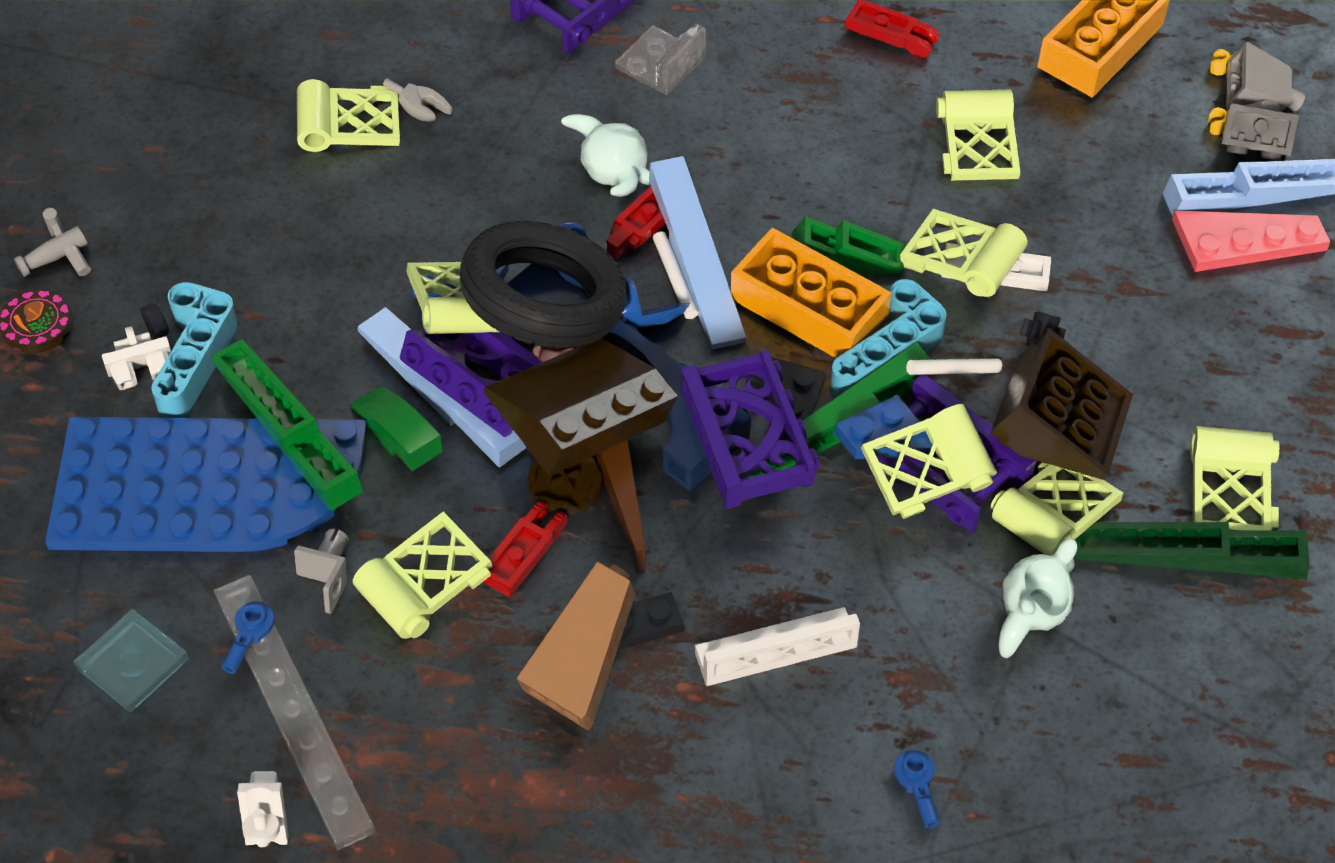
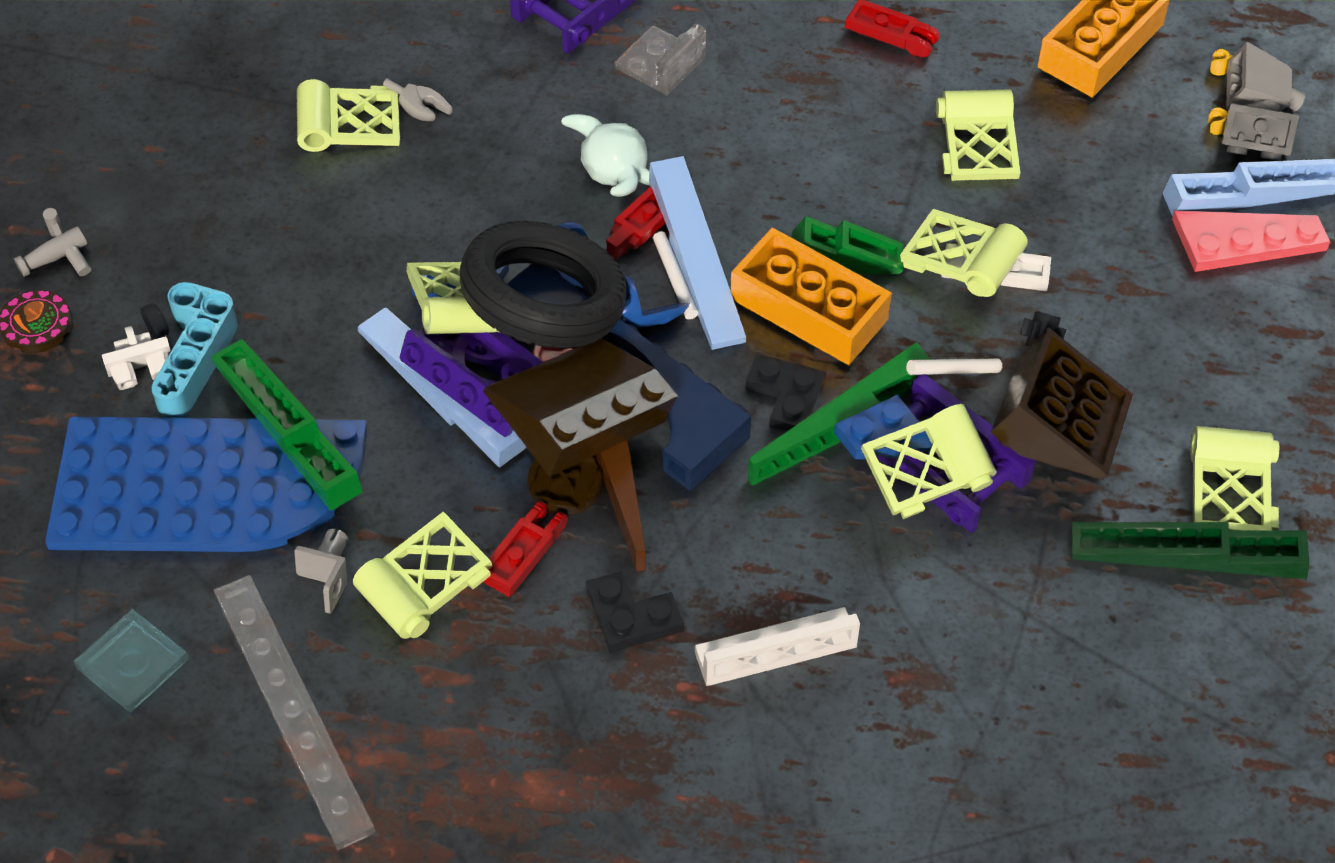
(253, 623): blue plate -> none
(263, 810): white hips -> none
(398, 427): green slope -> none
(580, 648): medium nougat slope -> none
(730, 469): dark purple fence -> none
(913, 319): medium azure beam -> none
(915, 772): blue plate -> none
(1037, 595): light aqua piece -> none
(1041, 520): yellowish green piece -> none

